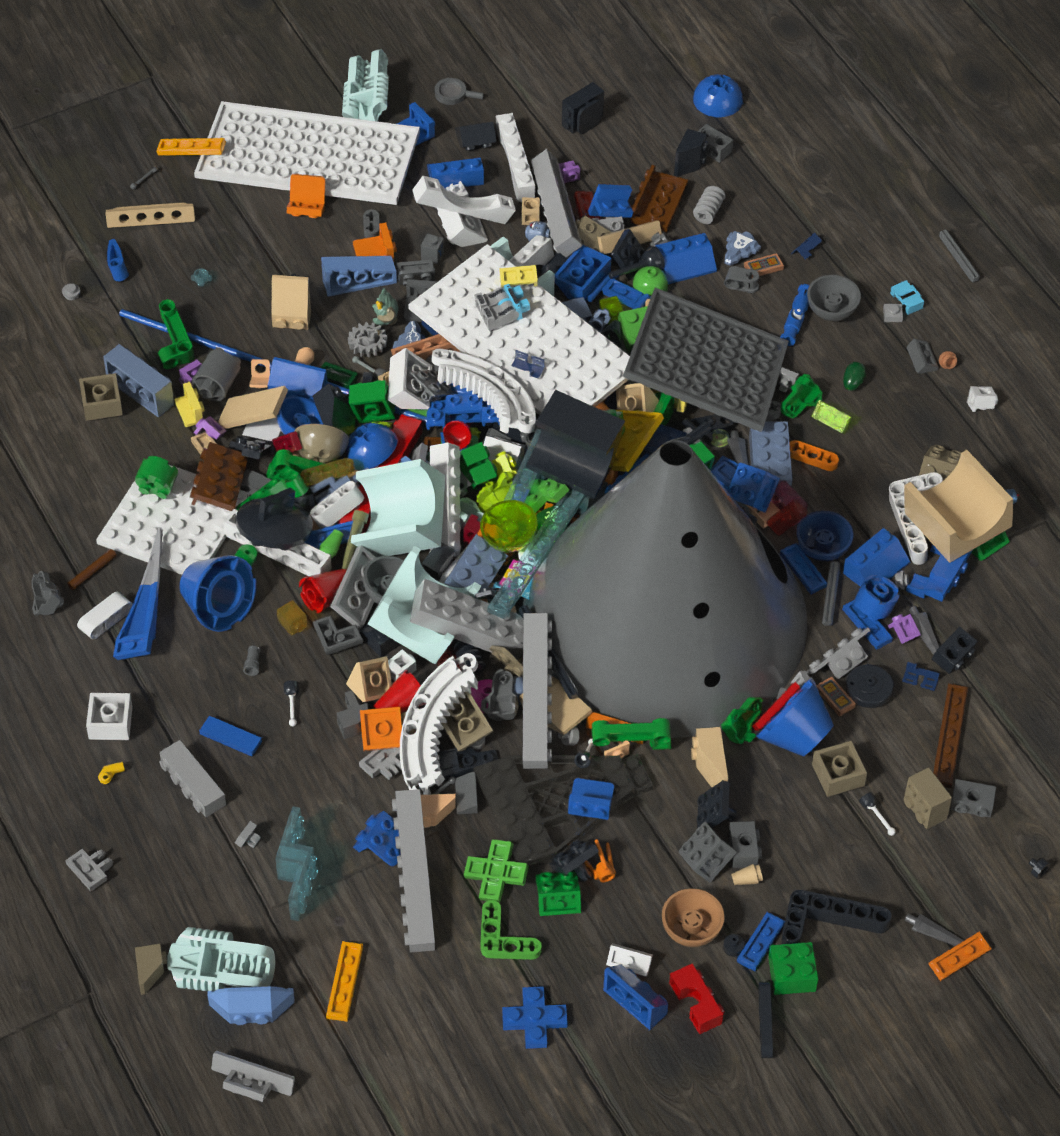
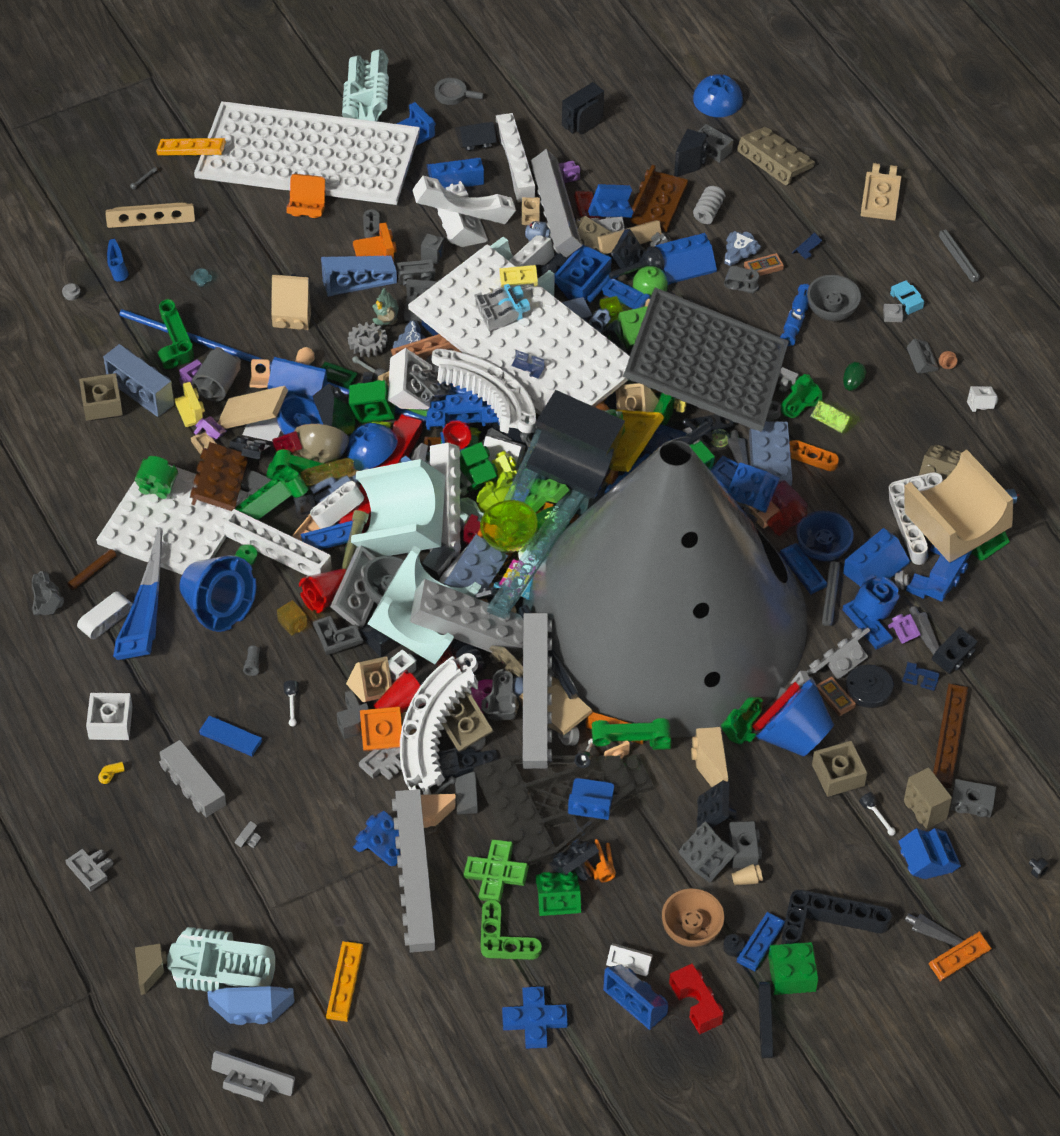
(274, 521): black bracket -> none
(296, 864): clear light blue bracket -> none
(332, 543): bright green cone -> none
(774, 155): none -> dark tan bracket
(881, 194): none -> tan tile
(929, 853): none -> blue piece

